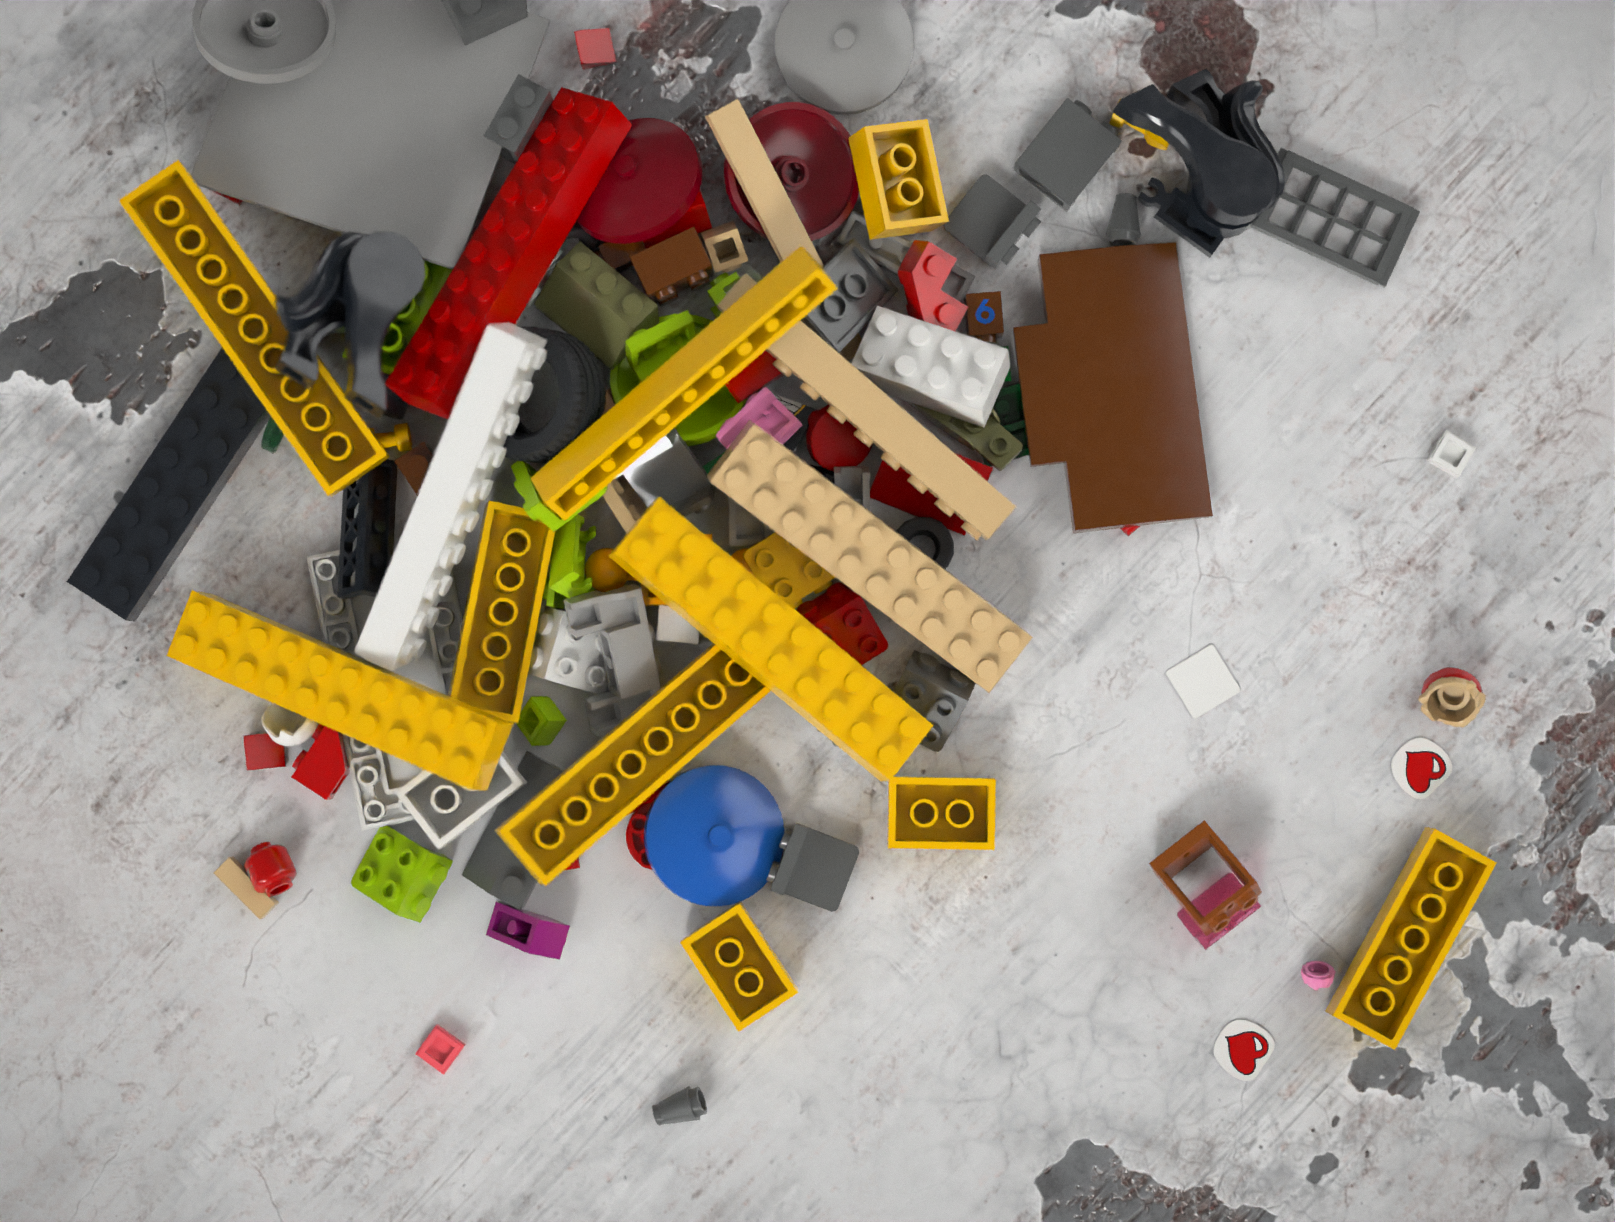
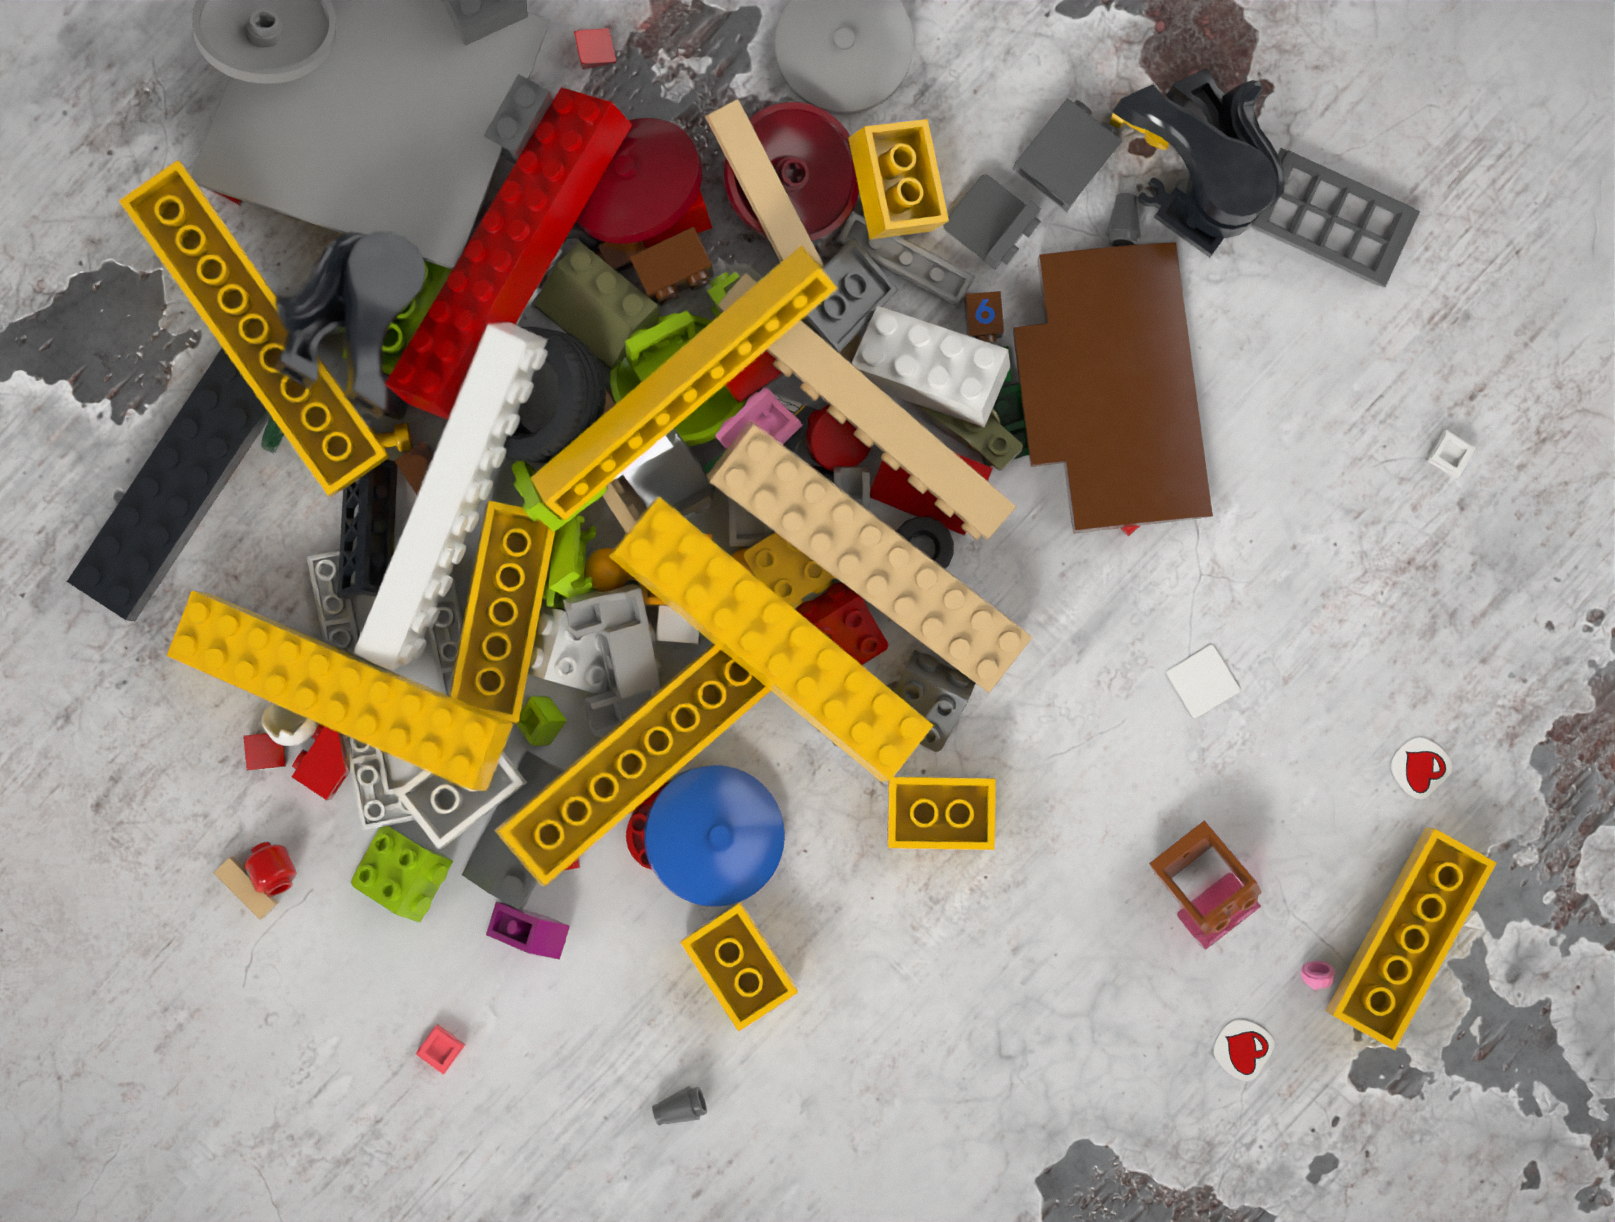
(724, 247): tan brick -> none
(813, 867): dark grey bracket -> none
(923, 276): brick -> none
(1452, 697): tan hair -> none

